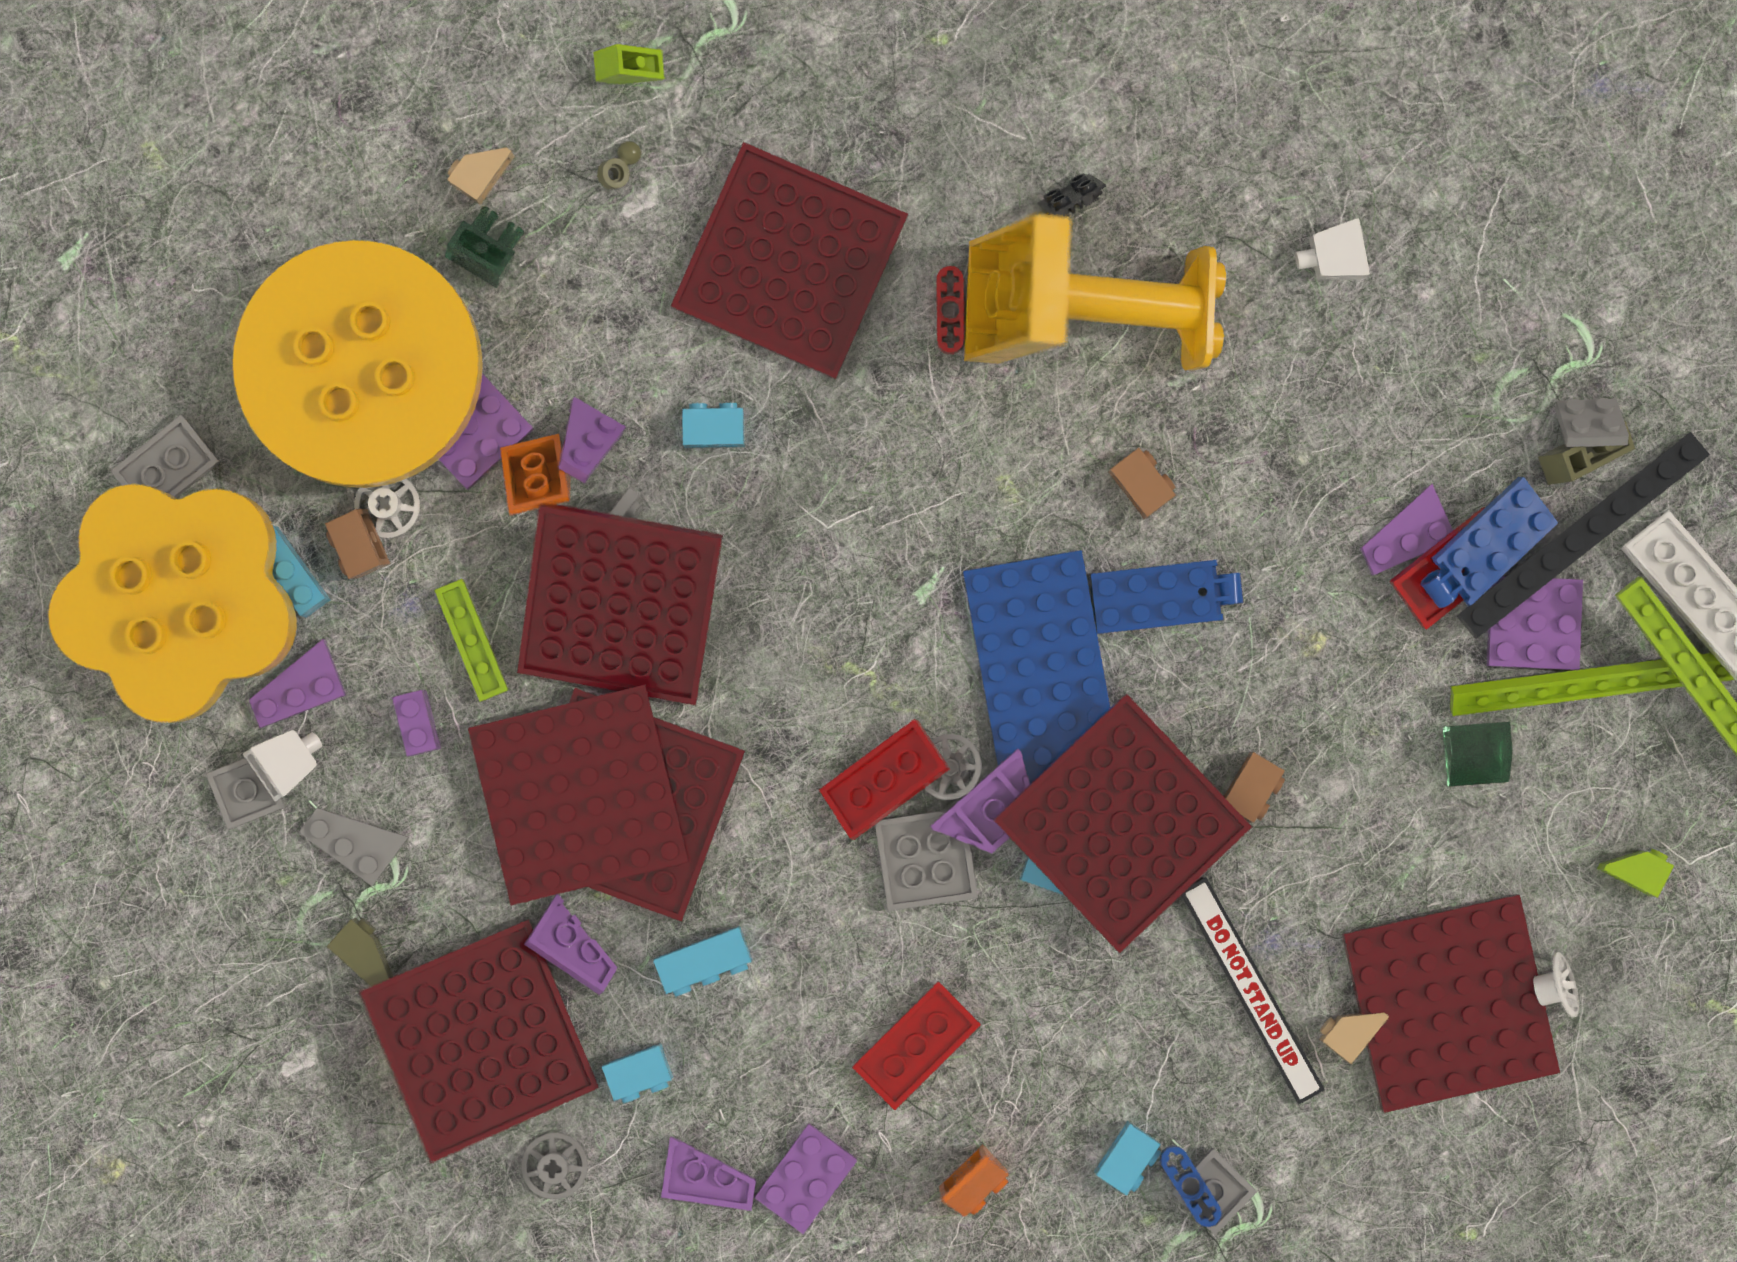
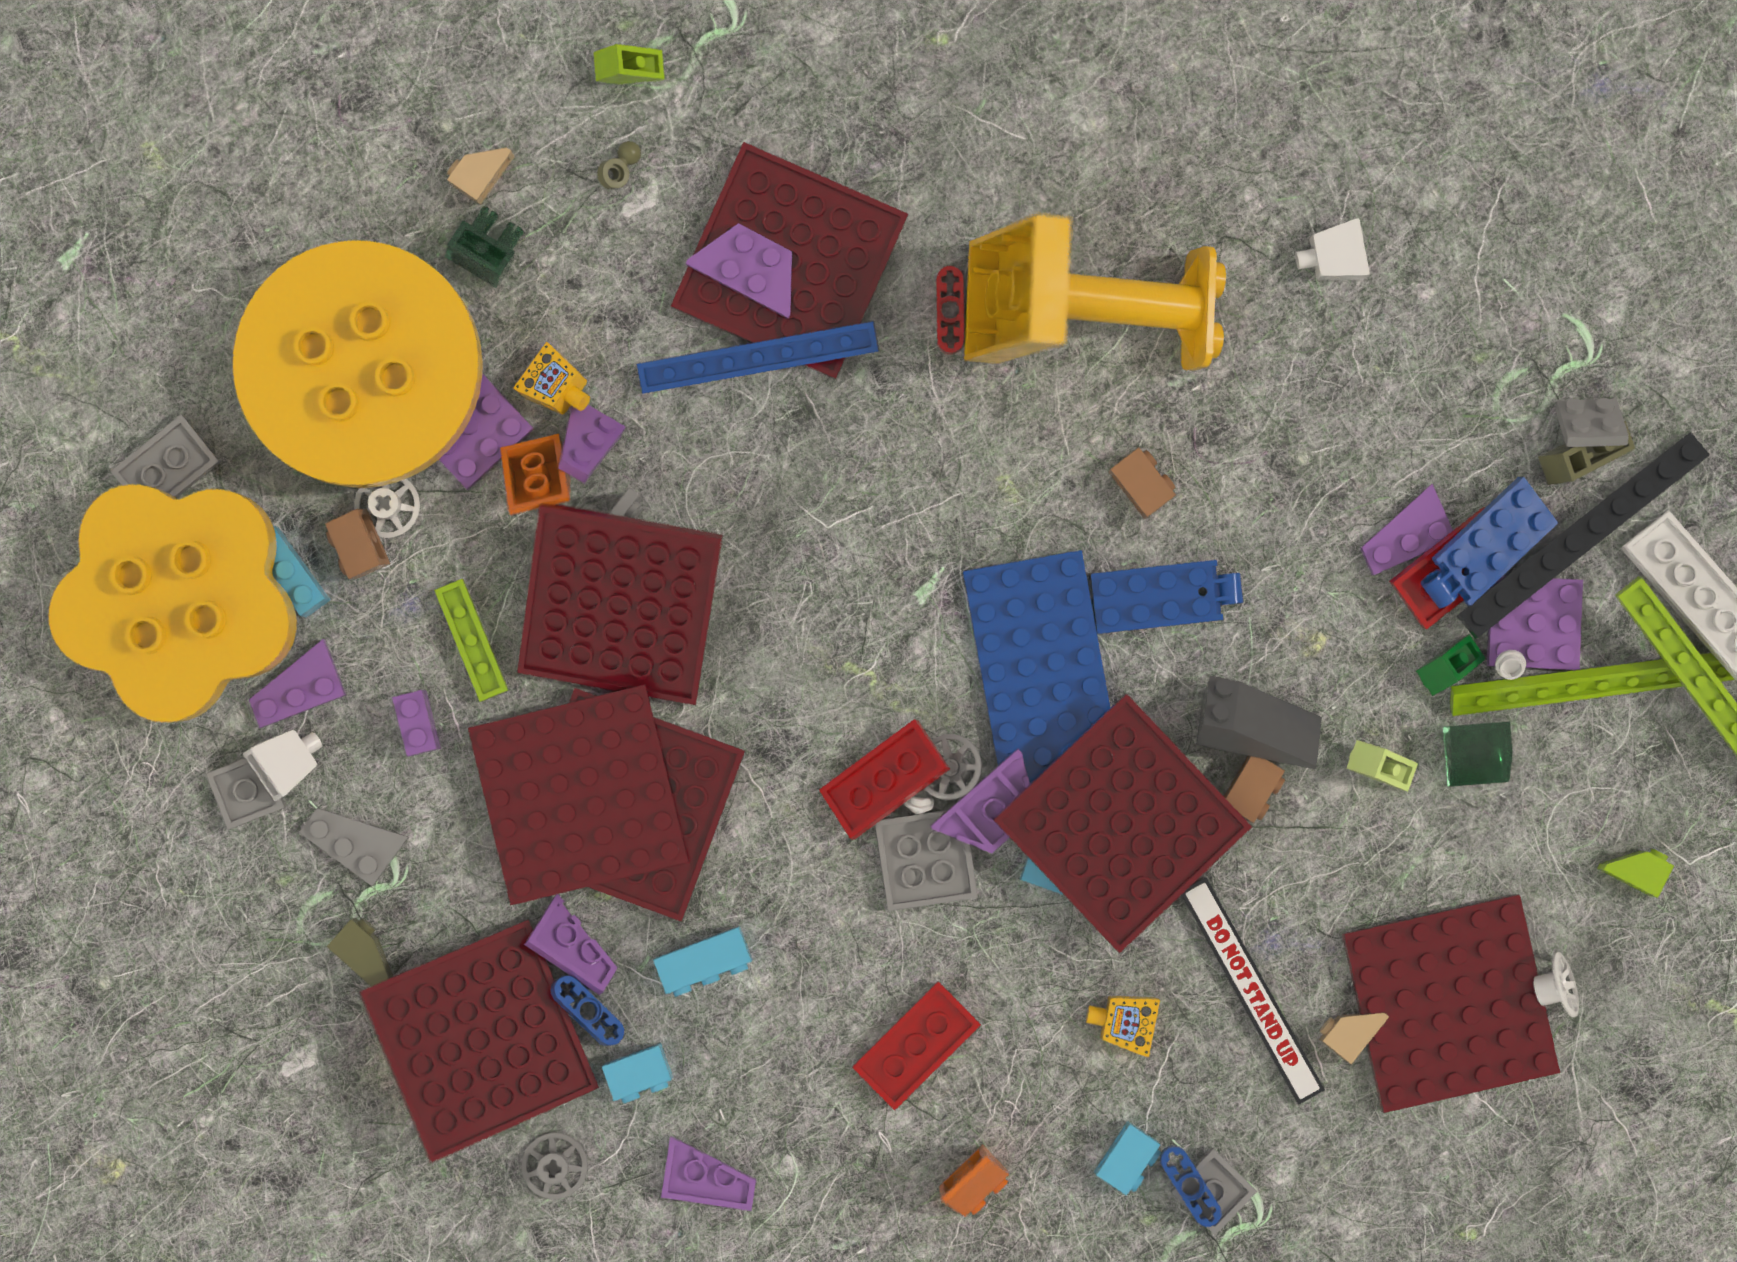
(553, 382): none -> yellow torso
(597, 1032): none -> blue beam
(713, 426): medium azure brick -> none
(749, 266): none -> medium lavender wing
(758, 357): none -> blue plate
(805, 1178): medium lavender plate -> none
(920, 802): none -> white plate
(1081, 188): black hinge -> none
(1127, 1022): none -> torso
(1257, 724): none -> dark grey slope
(1382, 765): none -> yellowish green slope
(1450, 665): none -> green slope
(1510, 664): none -> white plate

